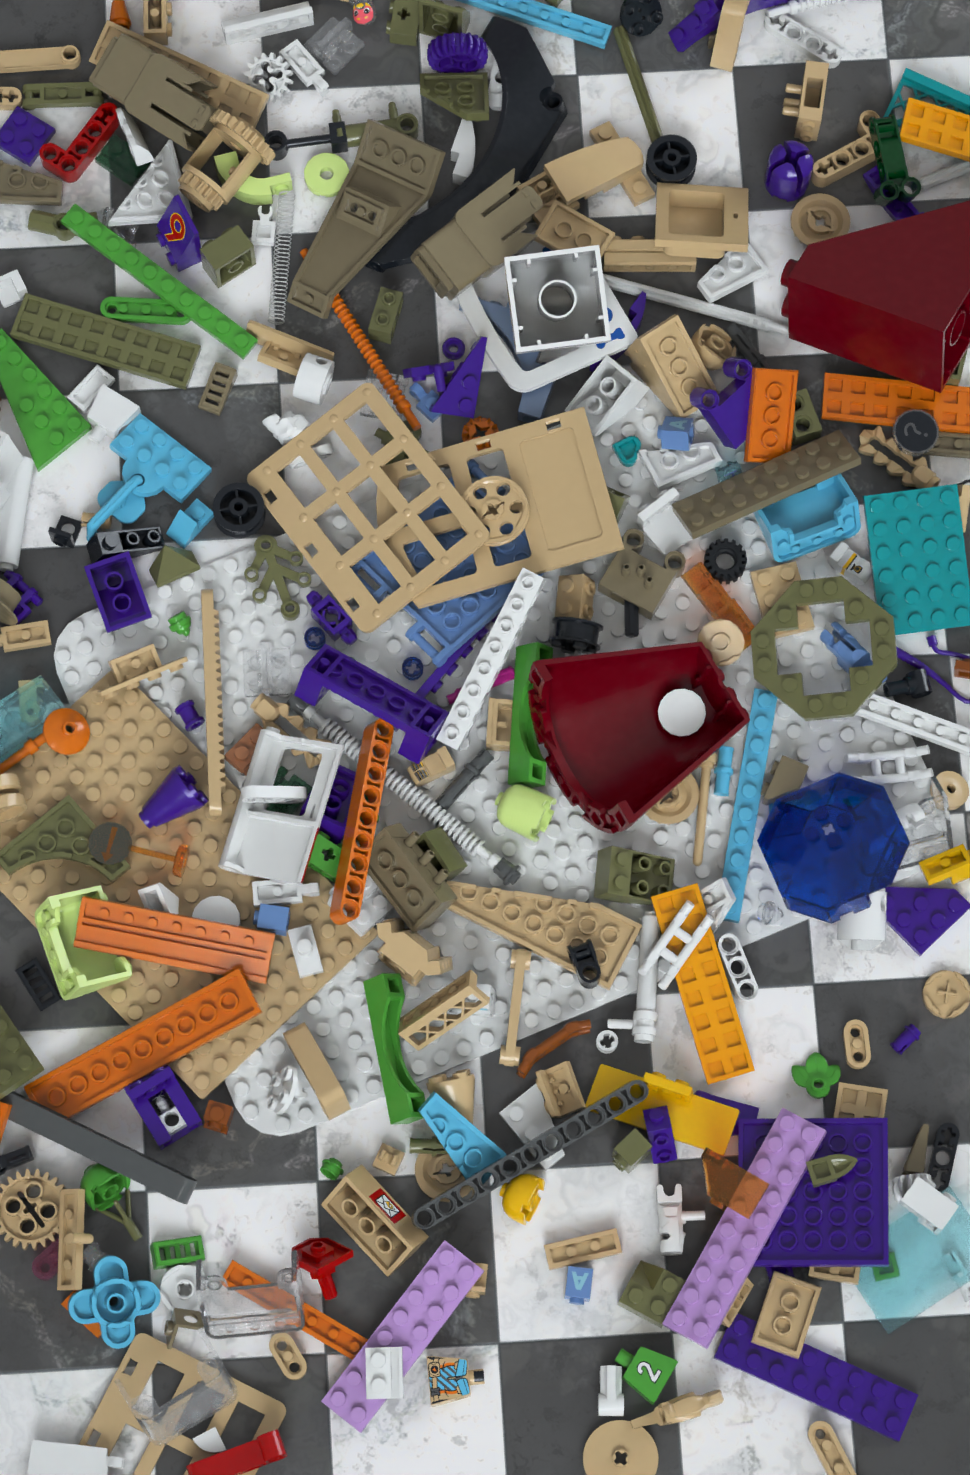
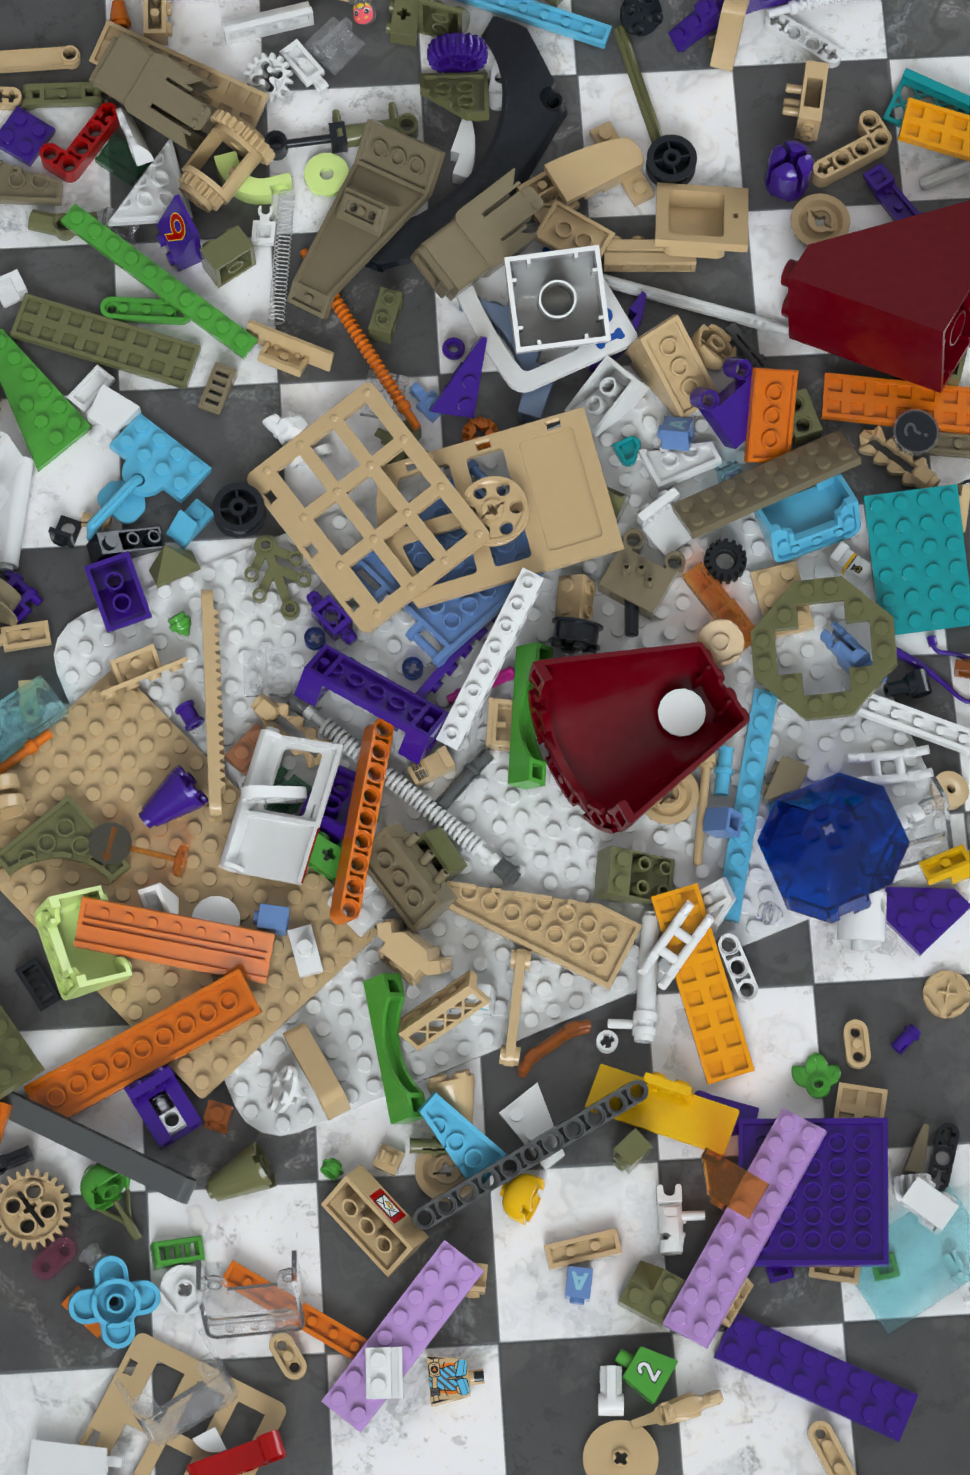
(59, 738): orange dish -> none
(71, 1239): tan plate -> none
(177, 1320): dark tan bracket -> none
(242, 1175): none -> olive cone
(281, 893): white plate -> none
(313, 379): white piece -> none
(320, 1258): red piece -> none
(438, 370): dark purple plate -> none
(525, 810): yellowish green cylinder -> none
(560, 1090): tan bracket -> none
(584, 959): black piece -> none
(660, 1134): dark purple bracket -> none
(722, 822): none -> medium blue brick
(731, 274): white wing -> none
(786, 1314): tan tile -> none
(829, 1168): olive plate -> none
(891, 162): dark green piece -> none

